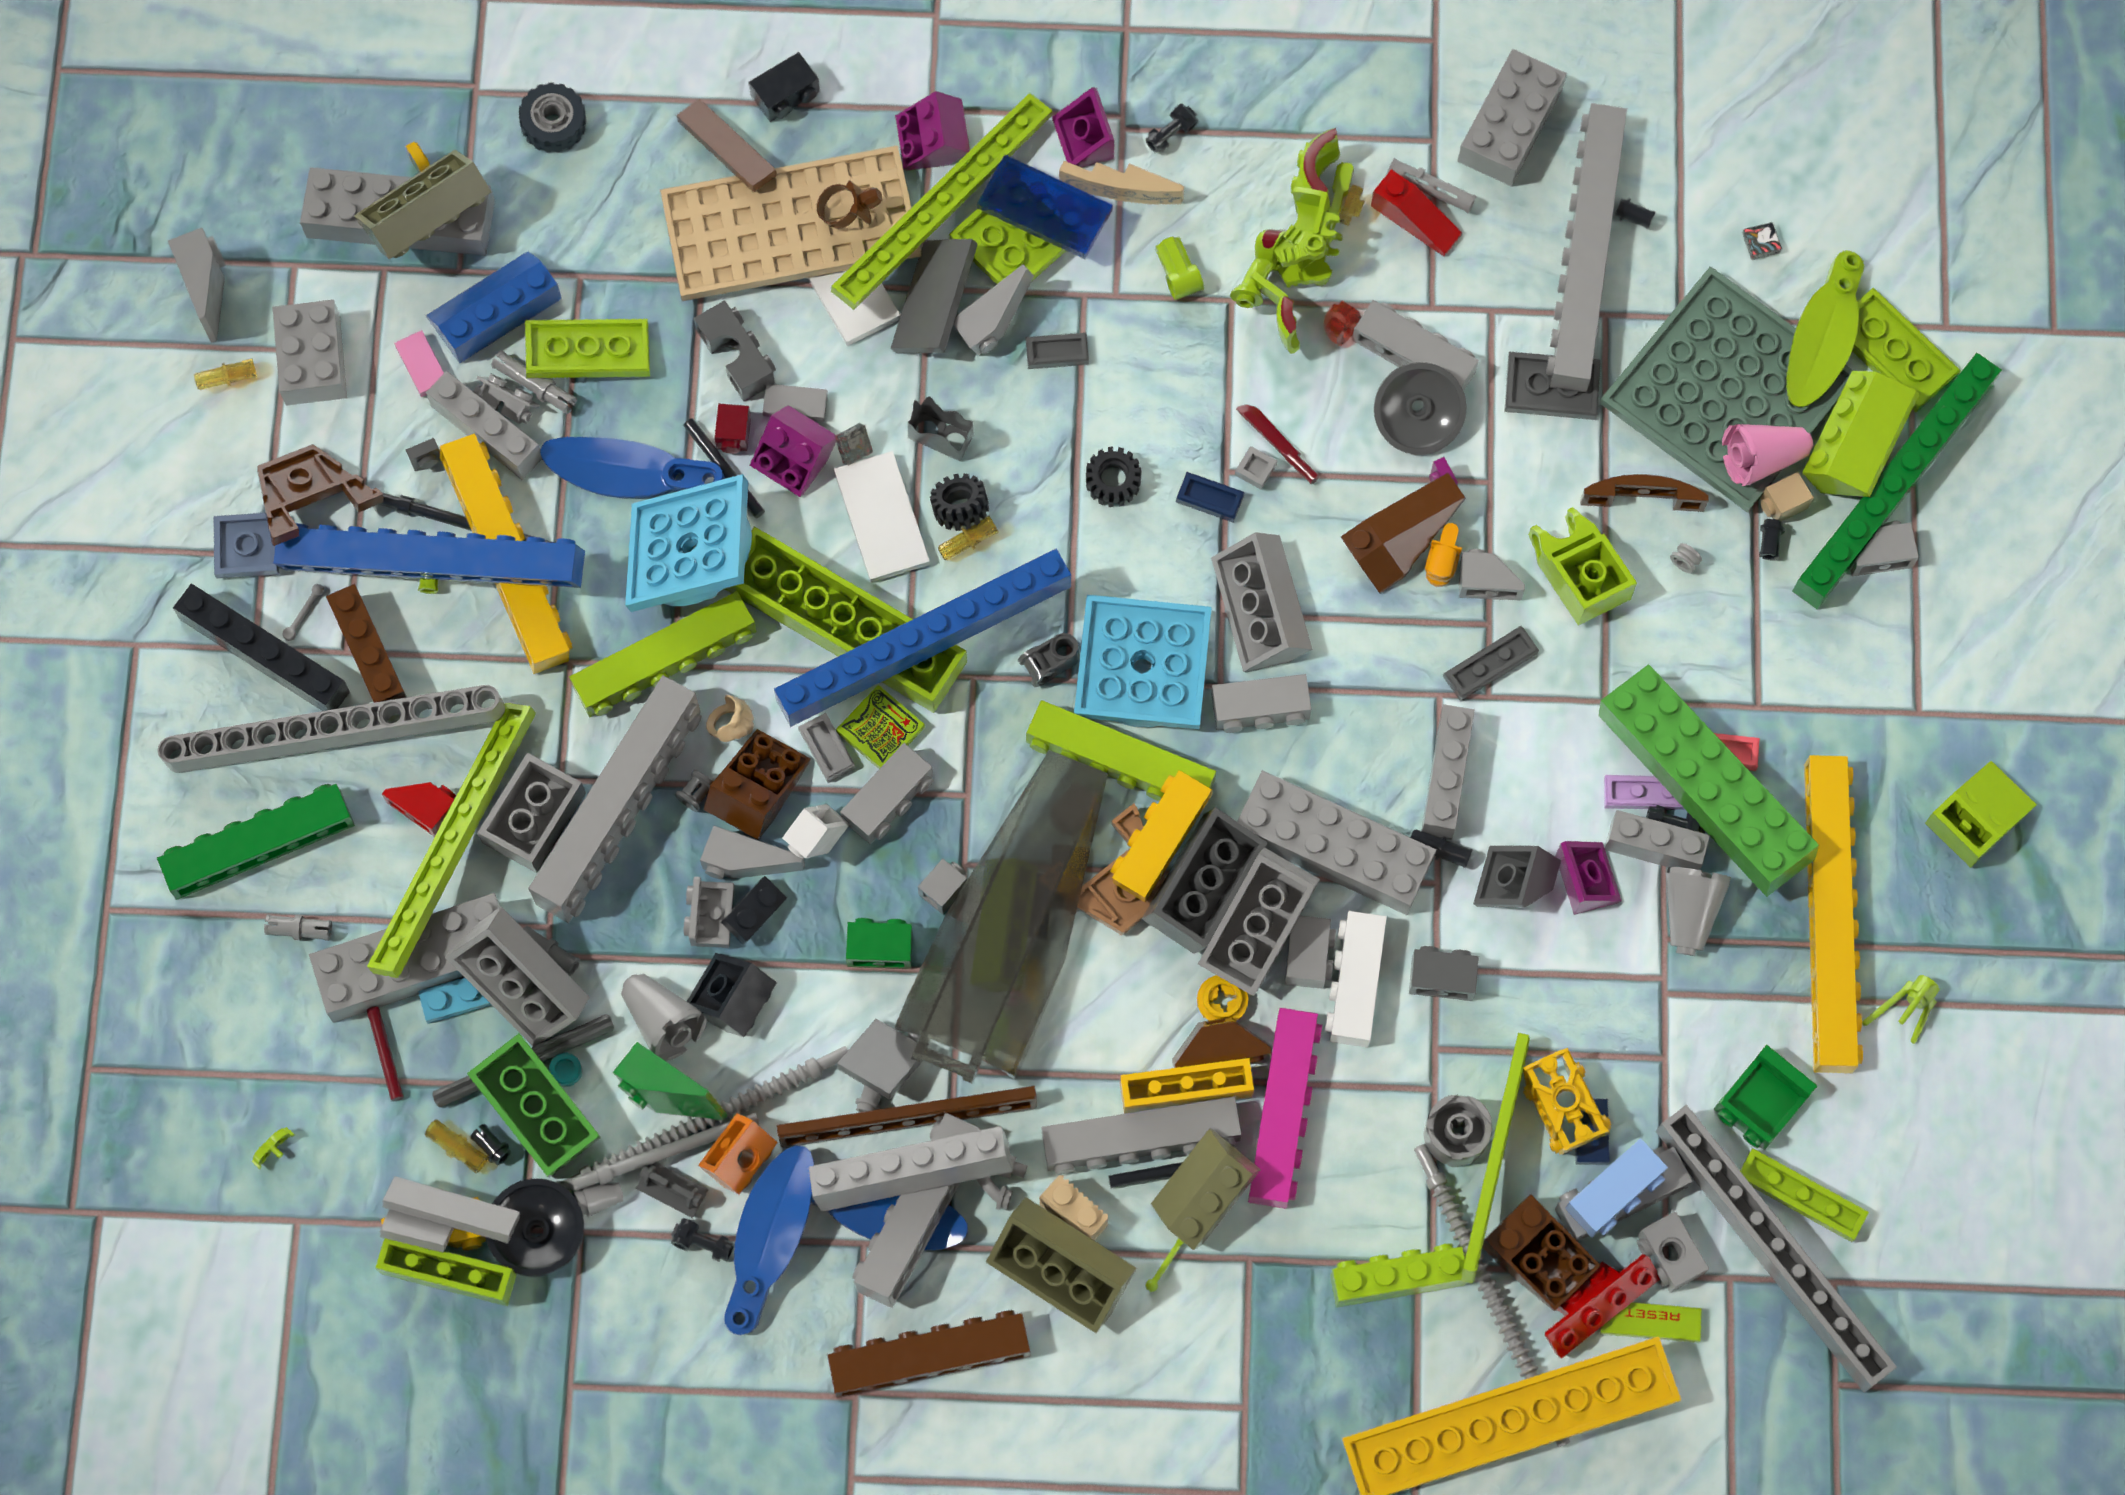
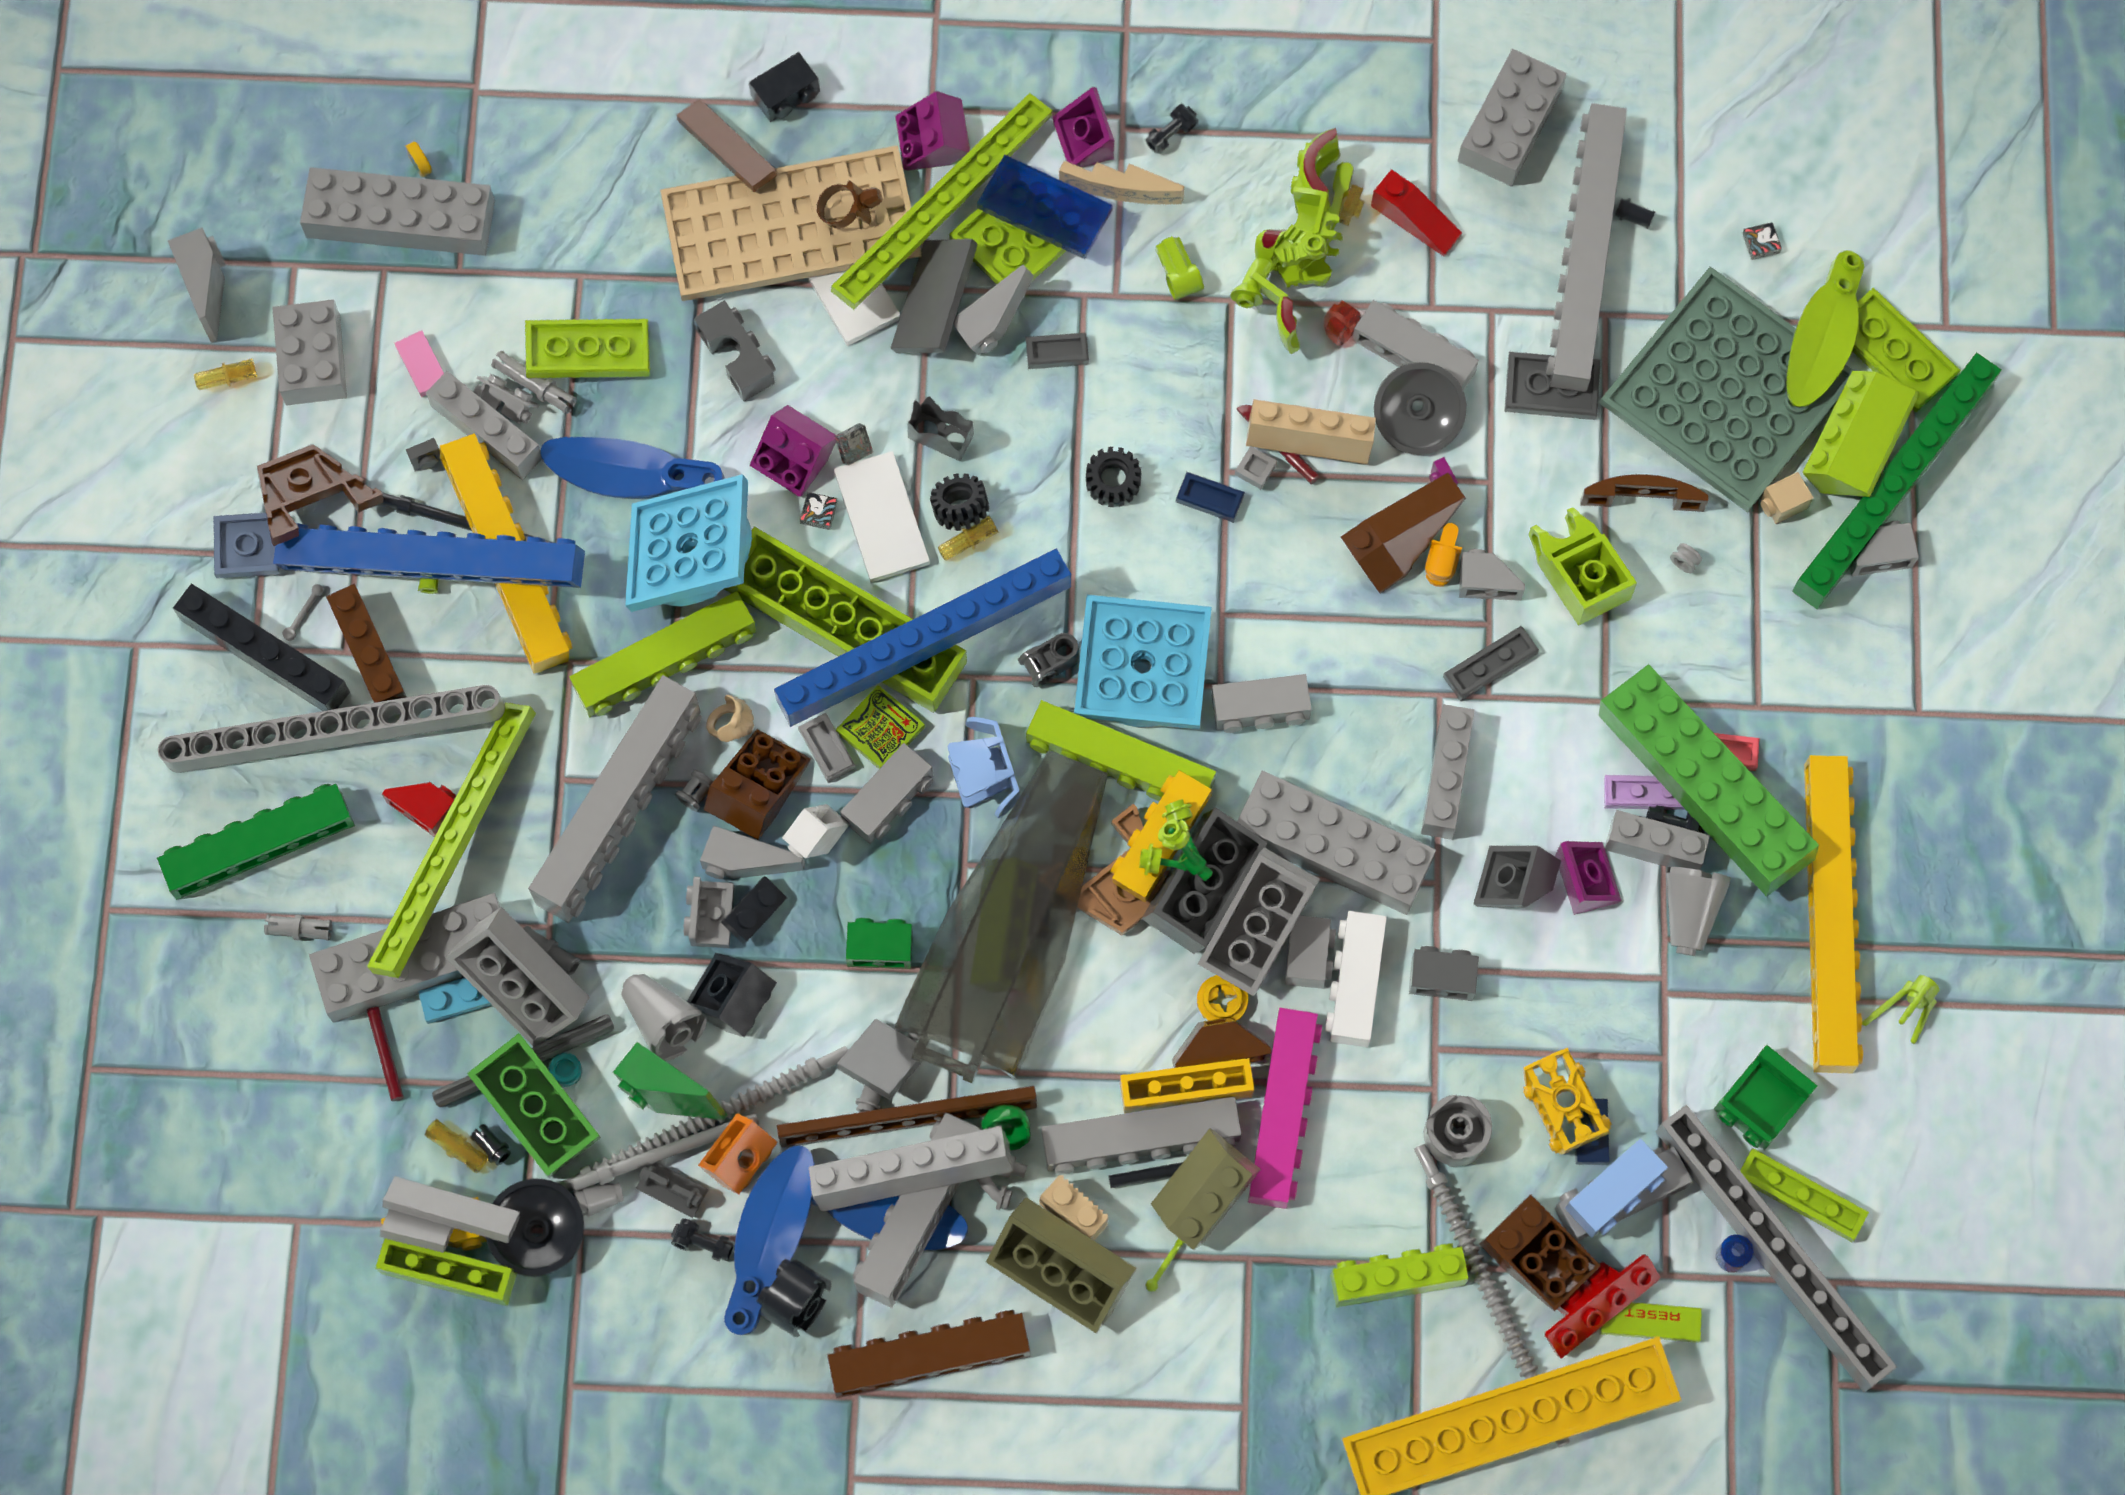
(271, 1146): lime piece -> none
(423, 204): olive slope -> none
(495, 306): blue slope -> none
(531, 812): light grey brick -> none
(552, 100): black wheel -> none
(715, 457): black bar -> none
(732, 428): dark red brick -> none
(794, 1297): none -> black brick
(807, 401): light grey tile -> none
(818, 511): none -> tile
(942, 885): light grey brick -> none
(983, 769): none -> light blue piece
(1013, 1122): none -> green hair
(1175, 836): none -> lime plant
(1261, 602): light grey slope -> none
(1310, 431): none -> tan brick
(1444, 849): black axle -> none
(1464, 200): light grey pin -> none
(1495, 1158): lime tile -> none
(1672, 1233): light grey brick -> none
(1729, 1261): none -> clear blue brick
(1763, 450): bright pink cone -> none
(1771, 539): black pin -> none
(1980, 813): lime slope -> none

